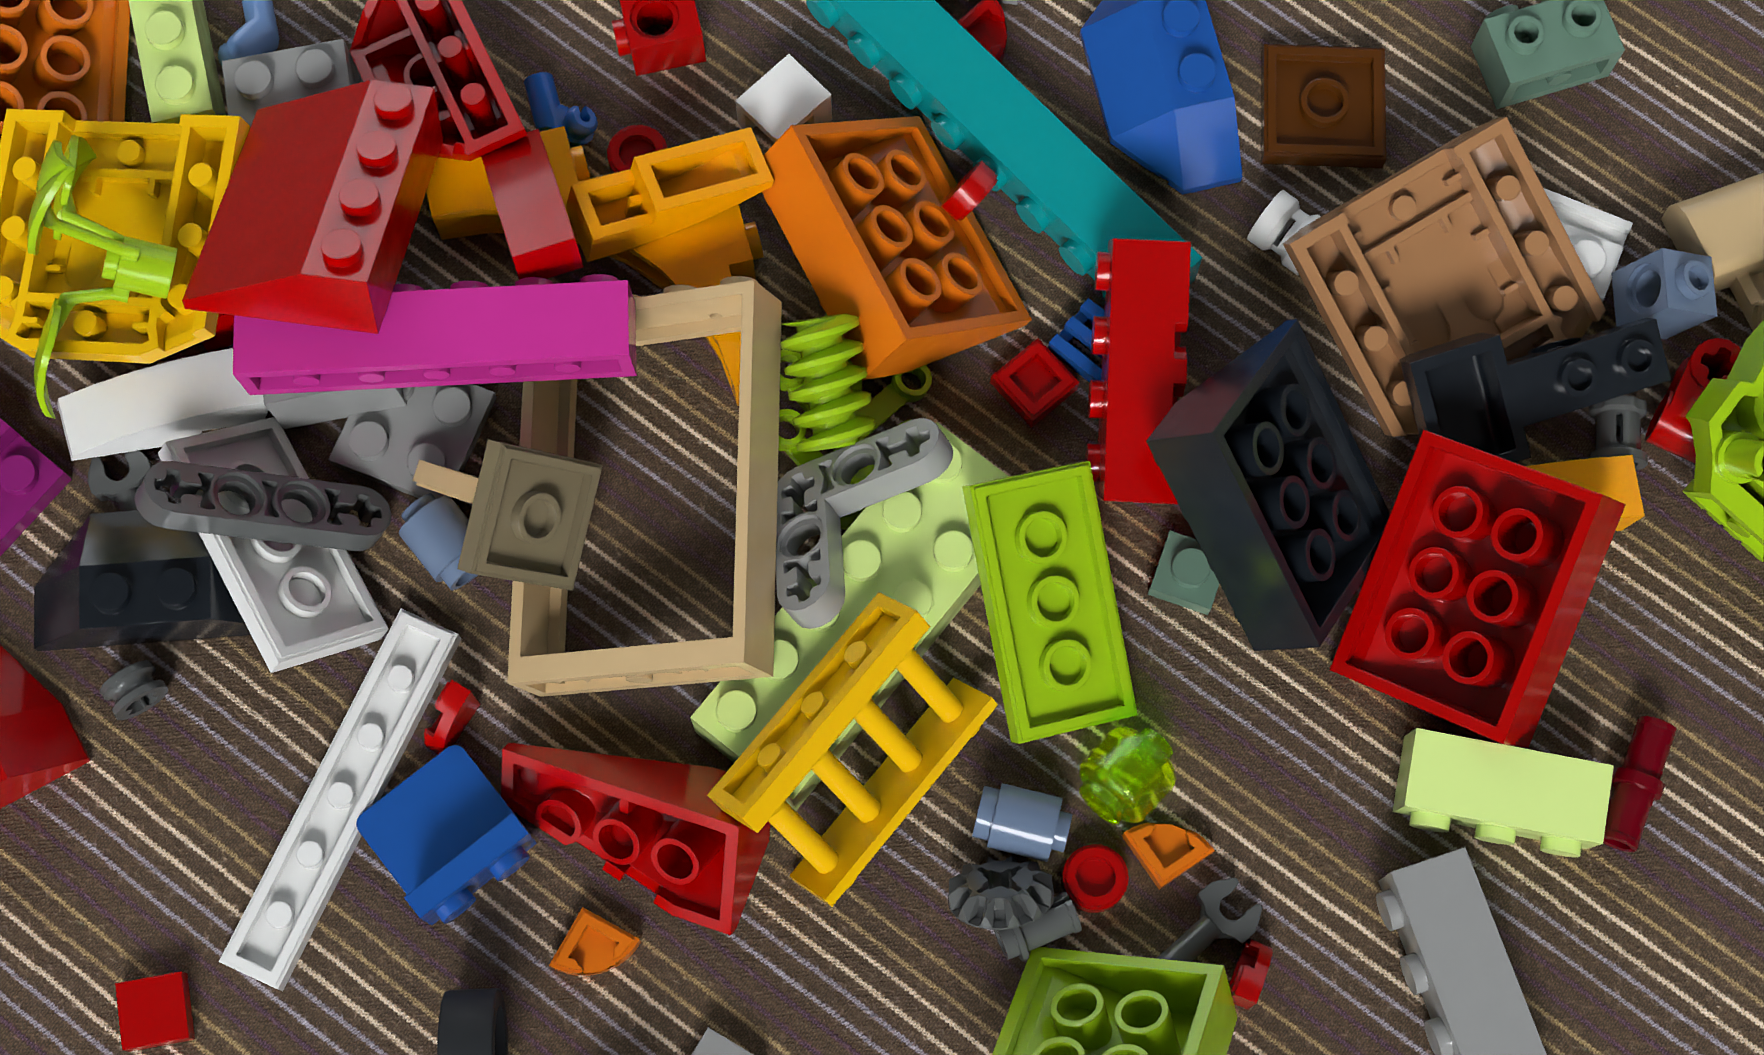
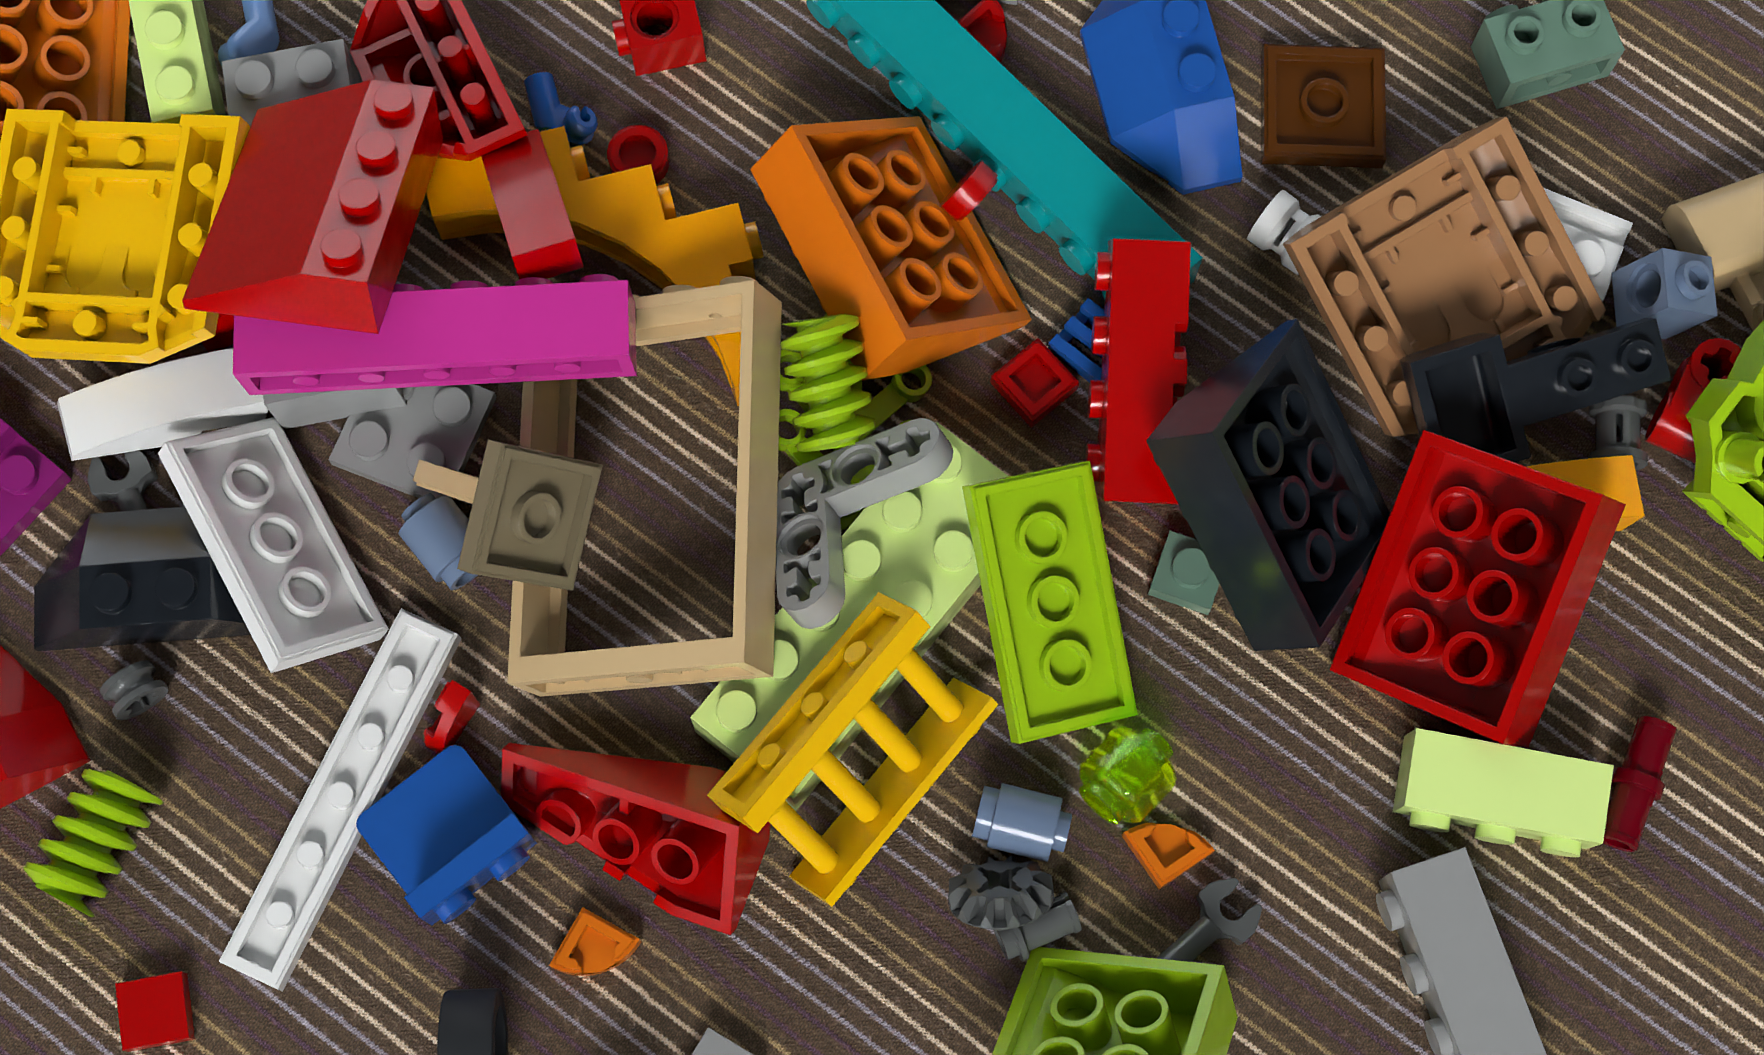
(91, 839): none -> lime piece
(129, 261): lime plant -> none
(264, 496): dark grey beam -> none
(666, 192): light orange slope -> none
(782, 99): white panel -> none
(1095, 878): red tile -> none
(1250, 973): red tile -> none

